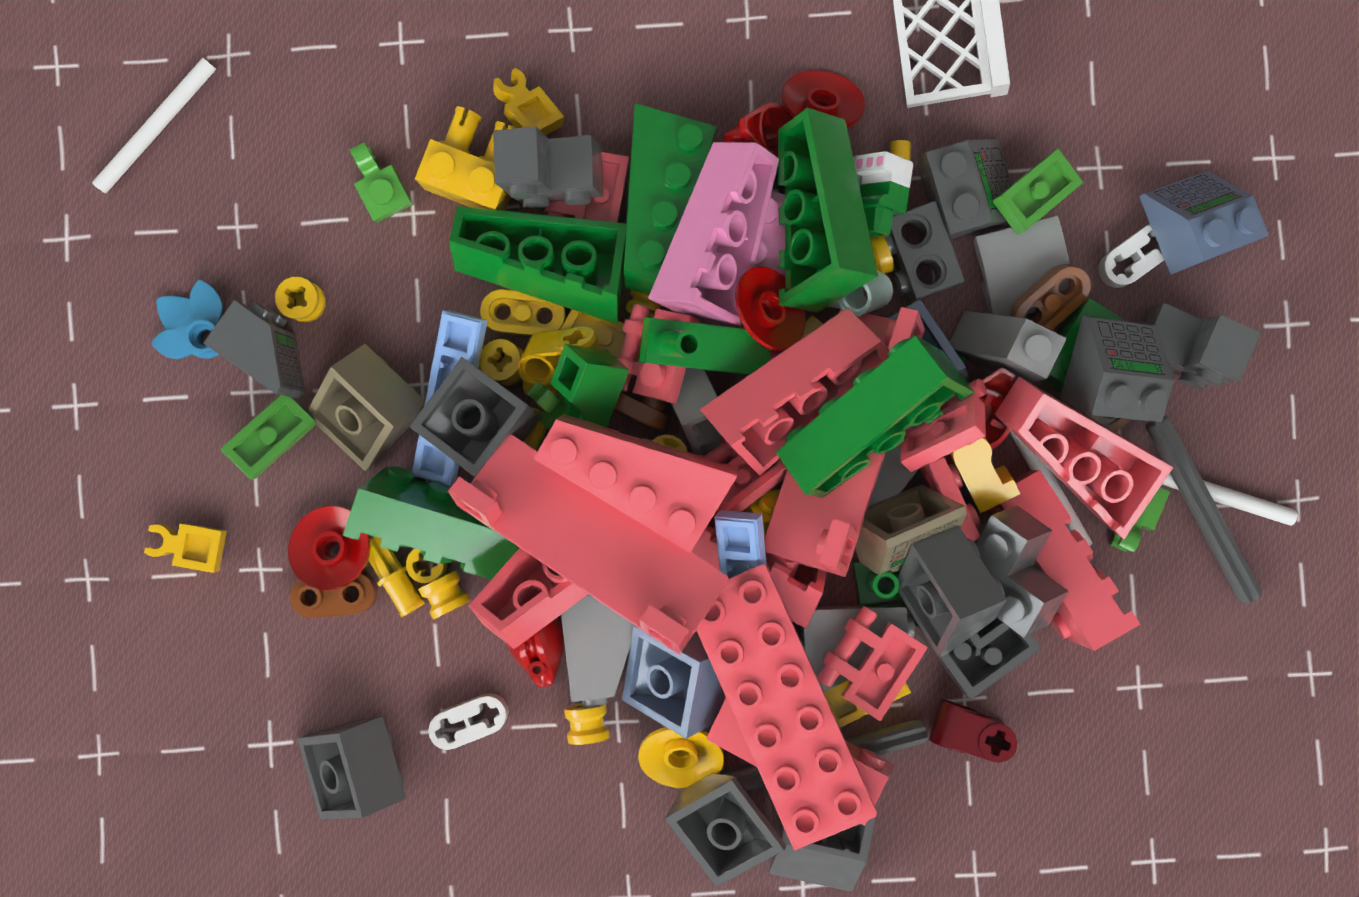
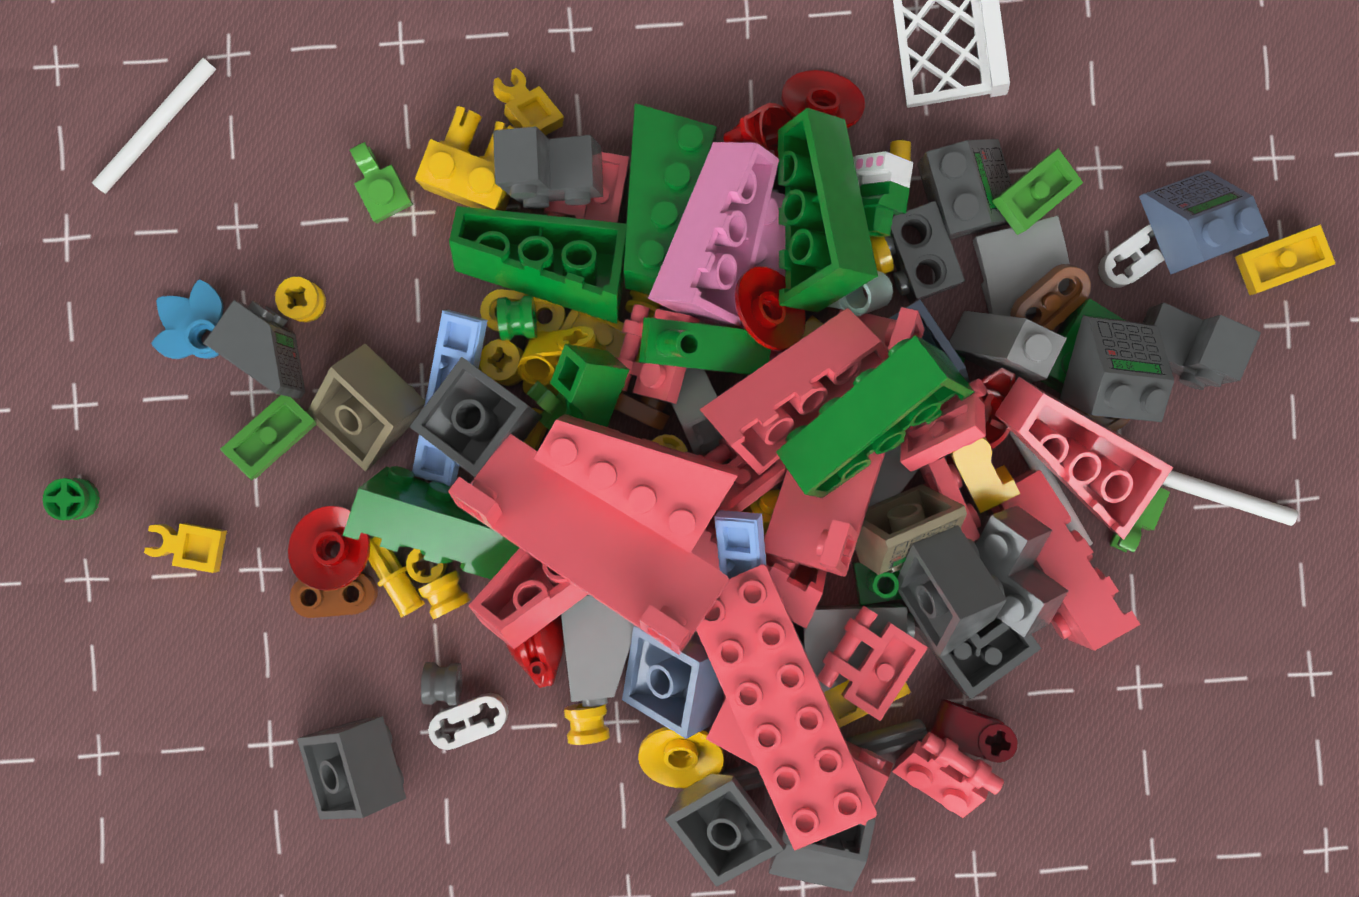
(59, 499): none -> green wheel
(441, 683): none -> dark grey wheel
(517, 317): none -> green wheel
(947, 774): none -> coral plate
(1204, 510): dark grey axle -> none
(1285, 260): none -> yellow plate

